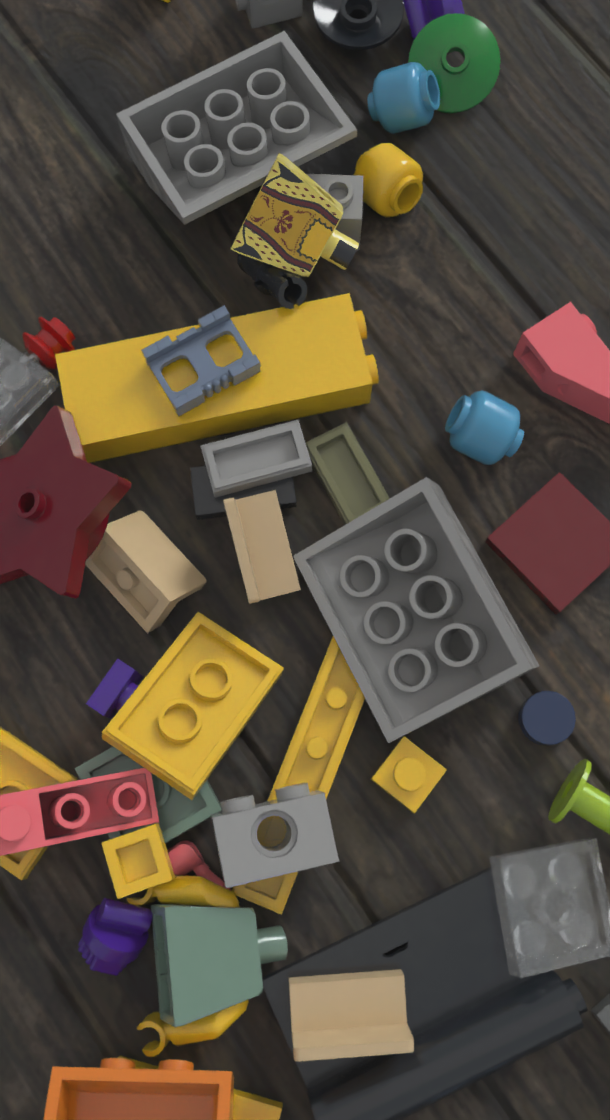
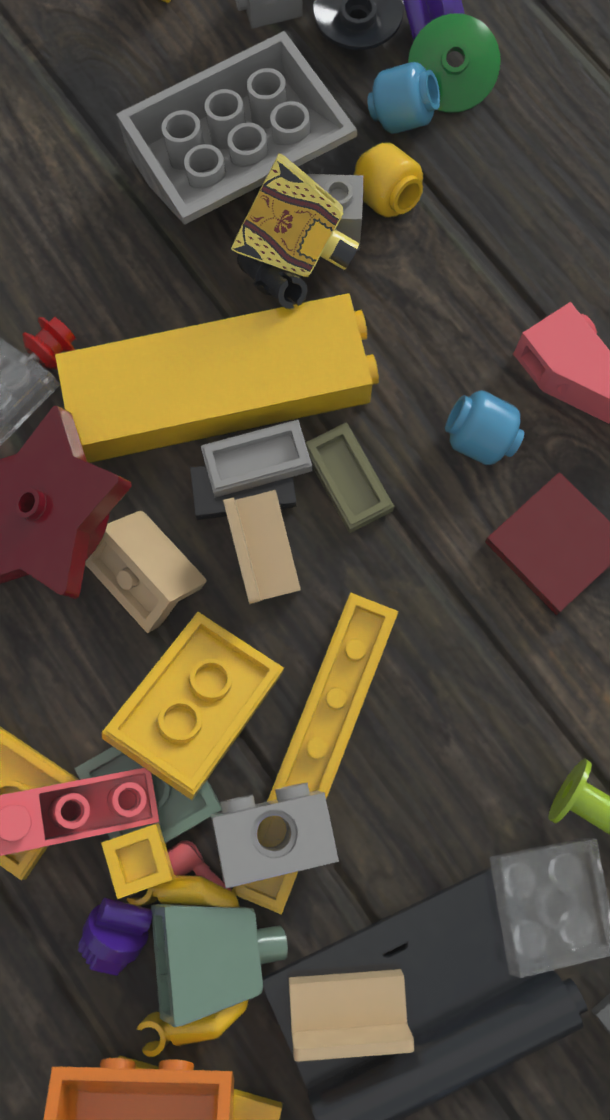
(115, 689): dark purple plate -> none
(192, 346): sand blue piece -> none
(408, 774): yellow plate -> none
(414, 610): light grey slope -> none
(547, 718): dark blue tile -> none

